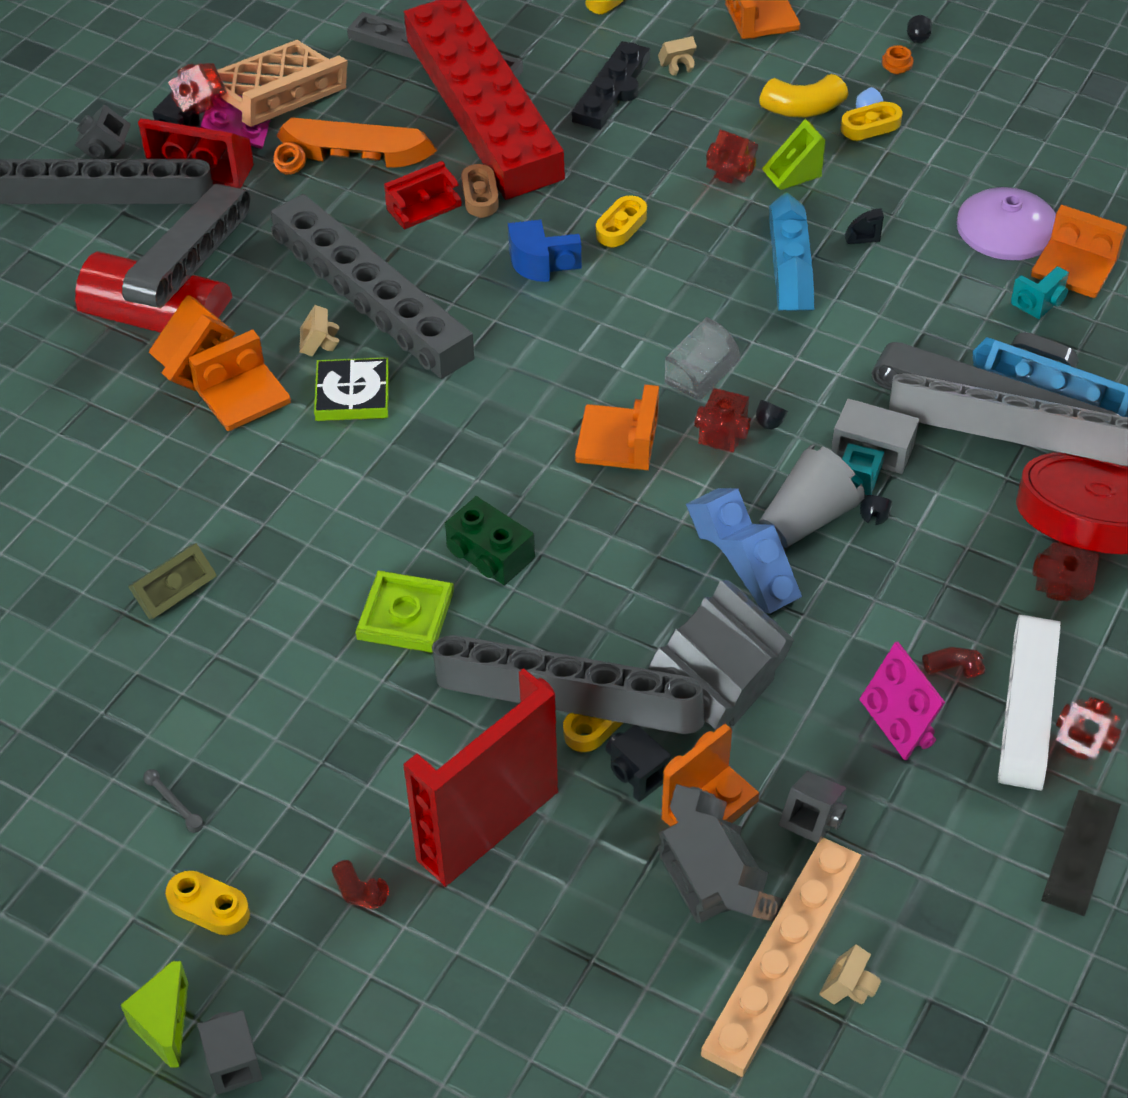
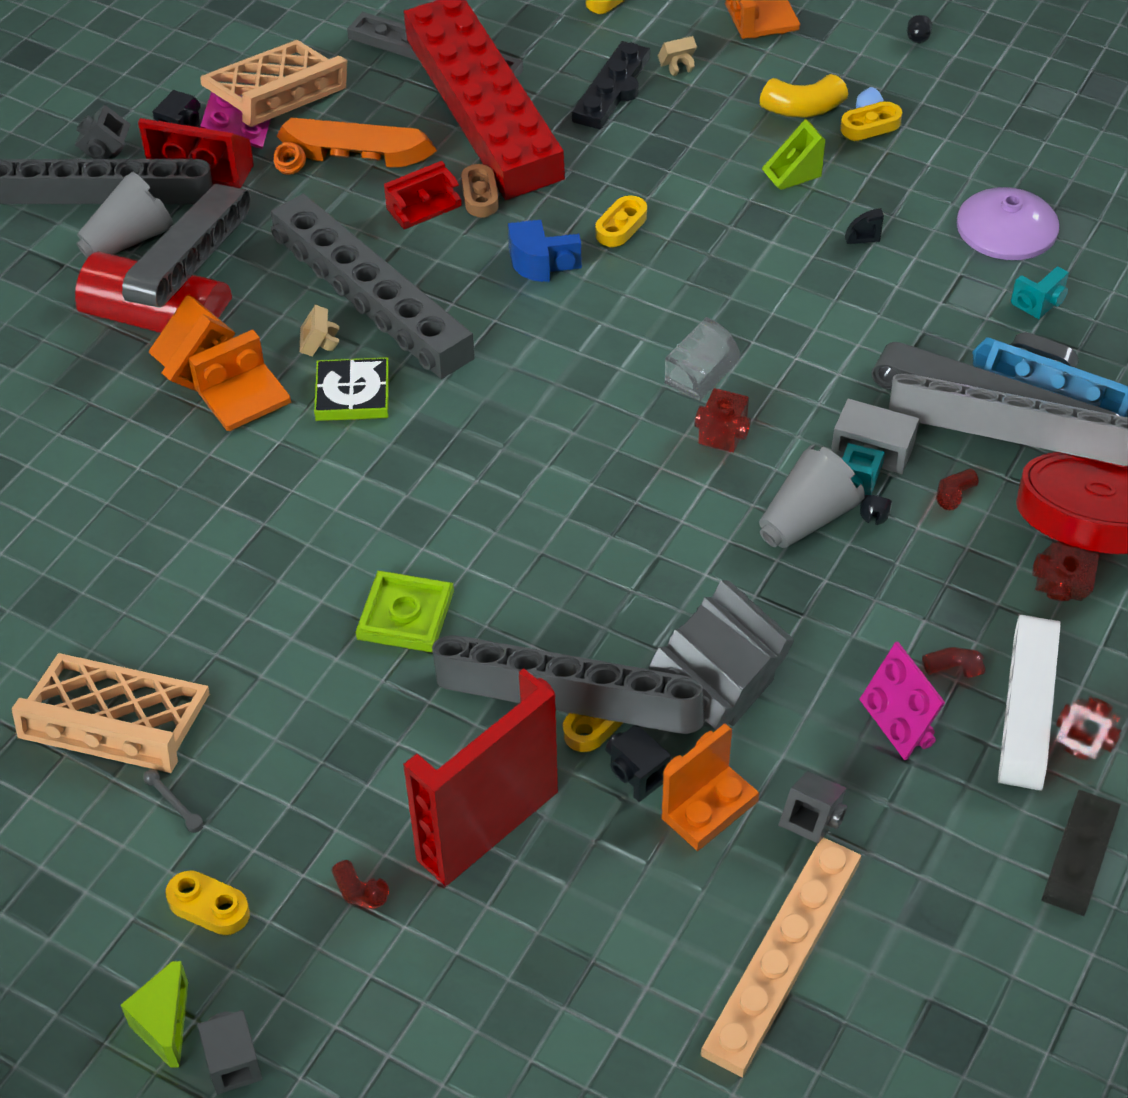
(101, 732): none -> light nougat fence
(124, 219): none -> light grey cone
(172, 581): olive plate -> none
(197, 87): clear red brick -> none
(490, 540): dark green brick -> none
(620, 434): orange bracket -> none
(712, 860): dark grey slope -> none
(731, 157): clear red brick -> none
(750, 547): medium blue arch -> none
(770, 415): black hinge -> none
(791, 254): dark azure brick -> none
(850, 978): tan tile -> none
(897, 59): orange plate -> none
(950, 488): none -> clear red arm
(1084, 248): orange bracket -> none

